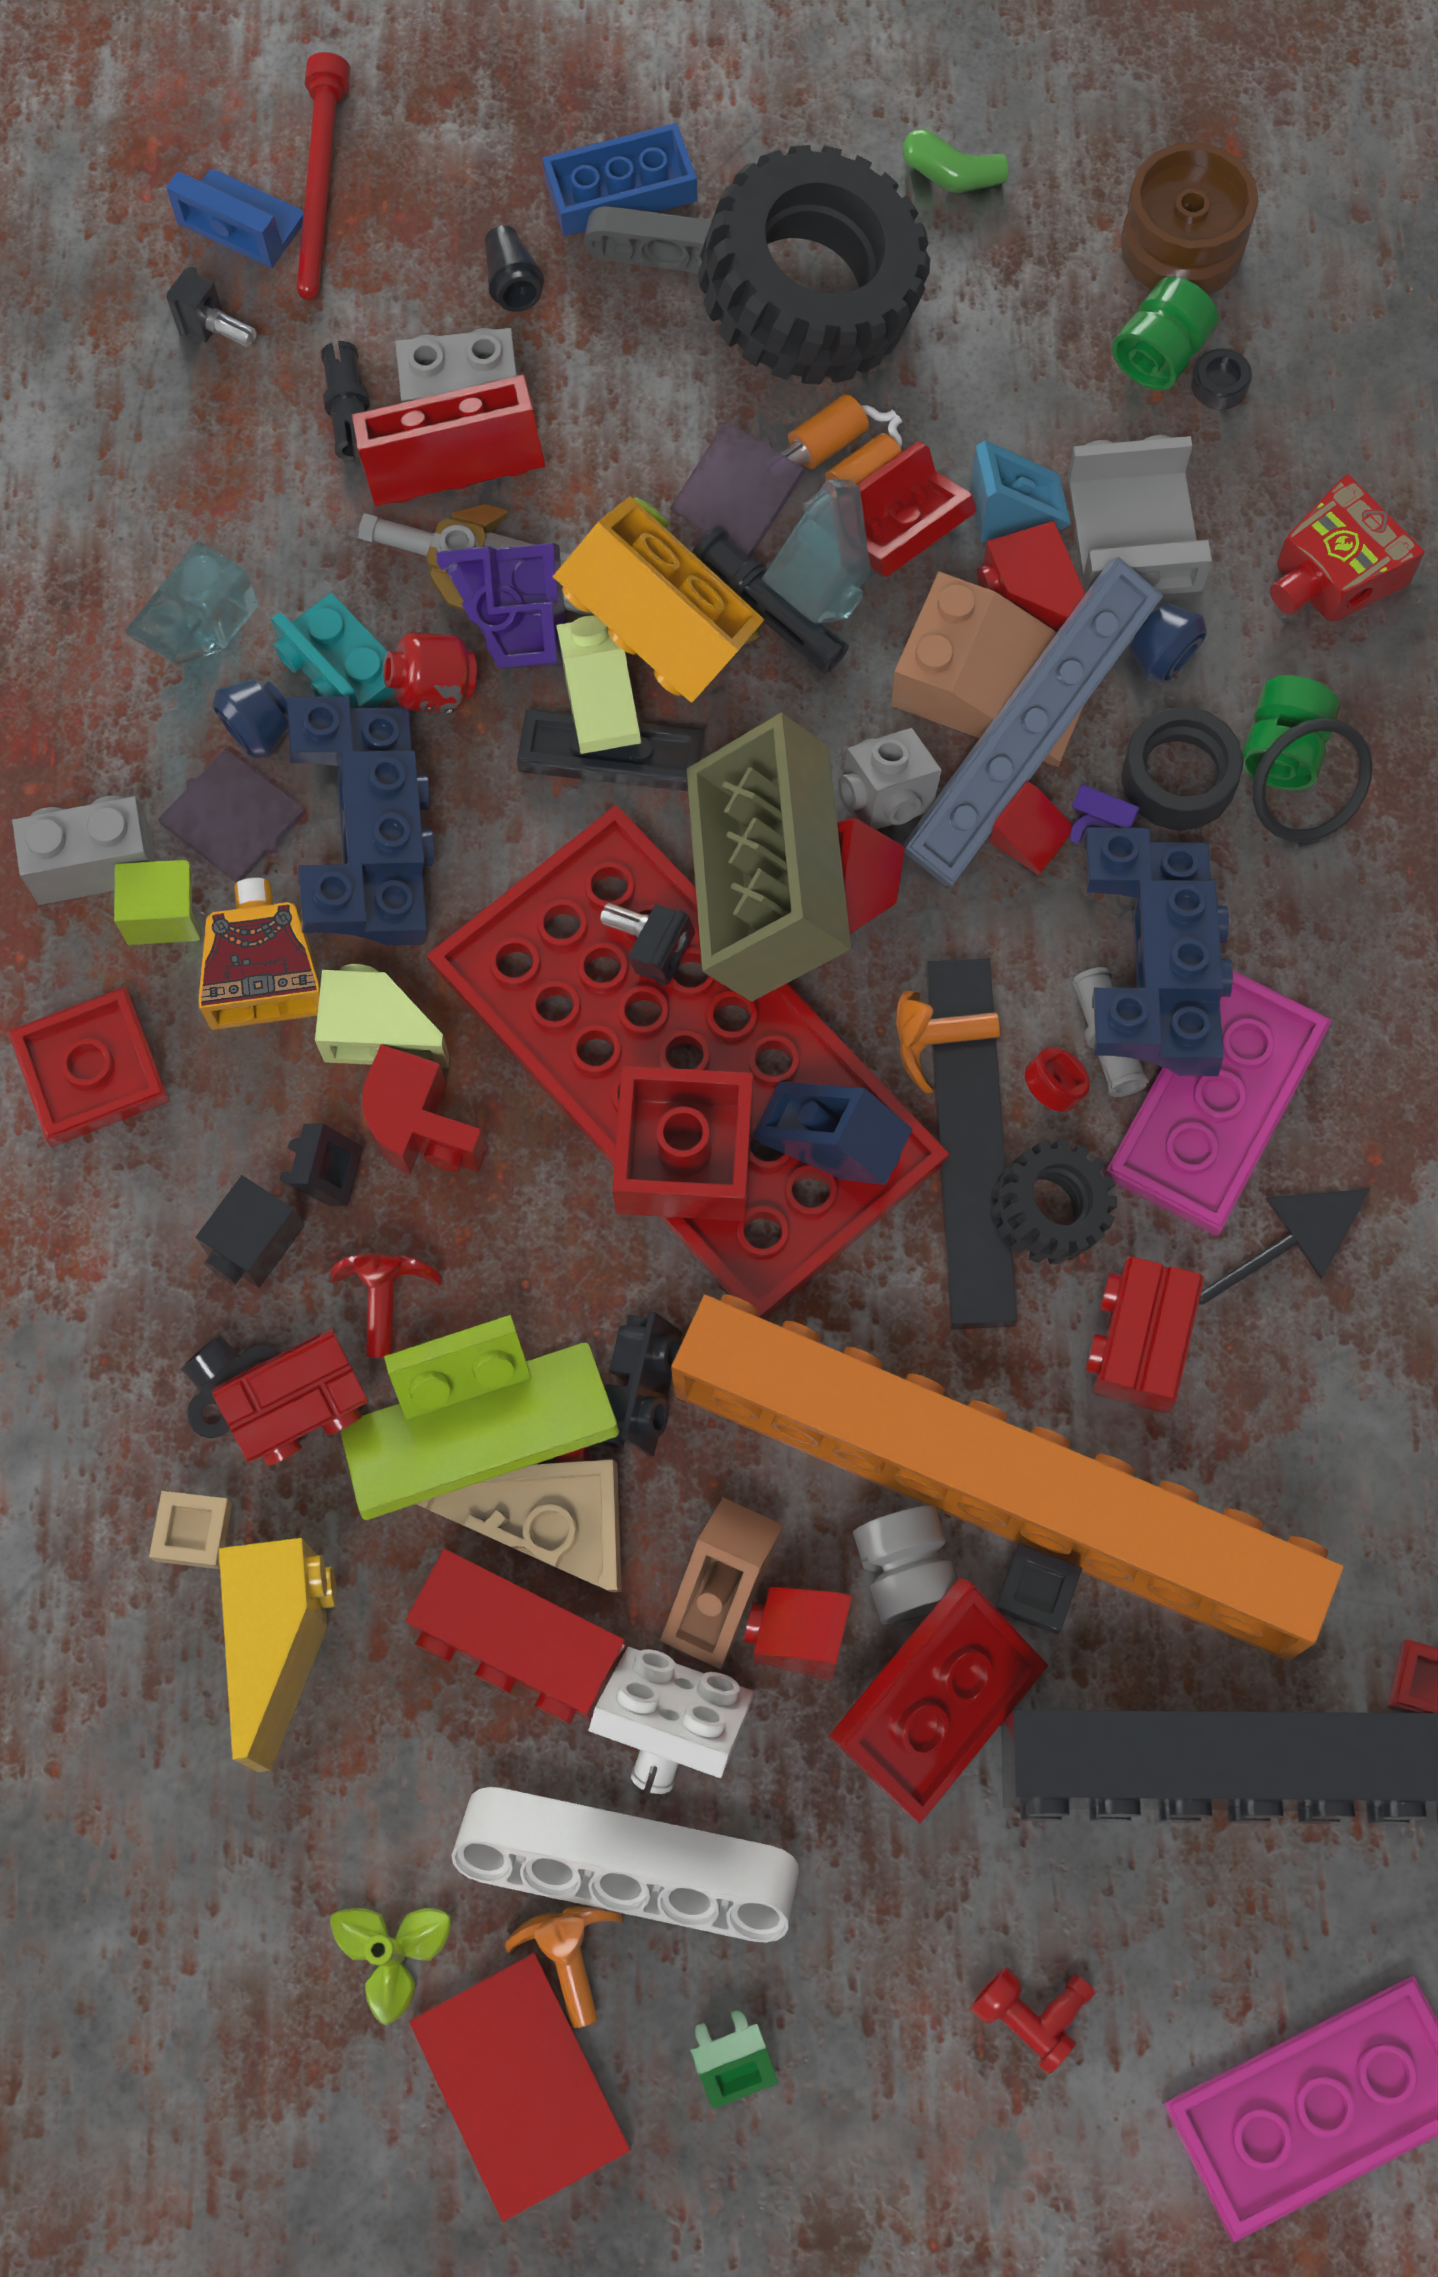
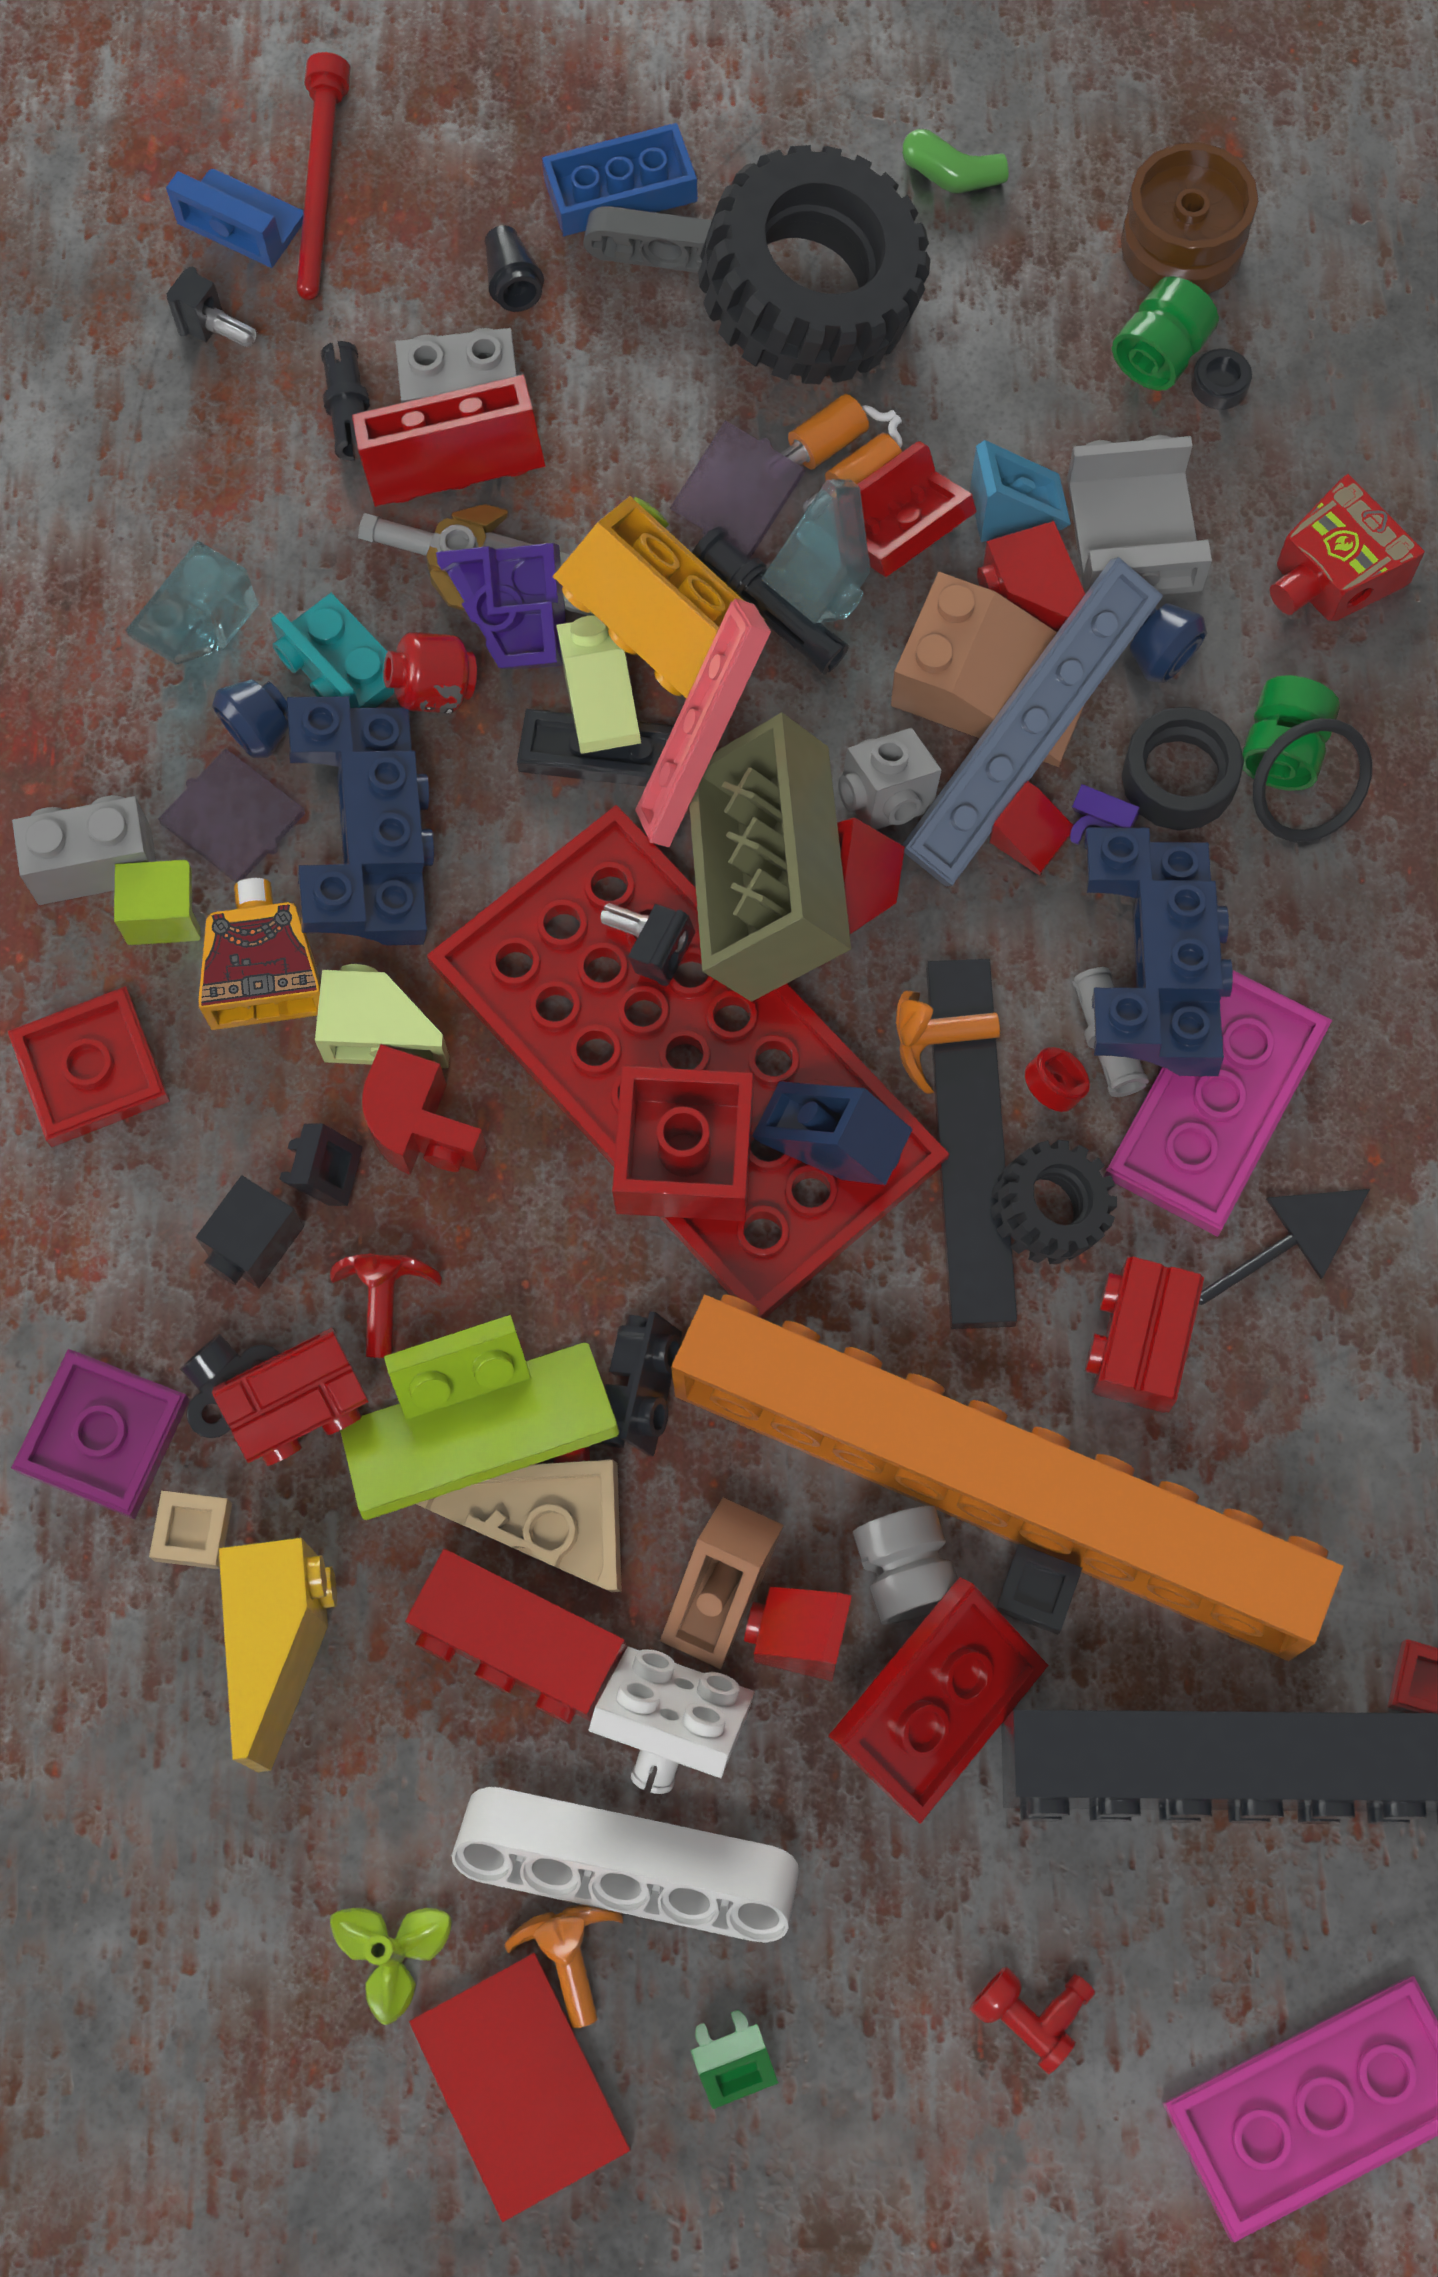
(101, 1433): none -> magenta tile
(702, 721): none -> coral tile

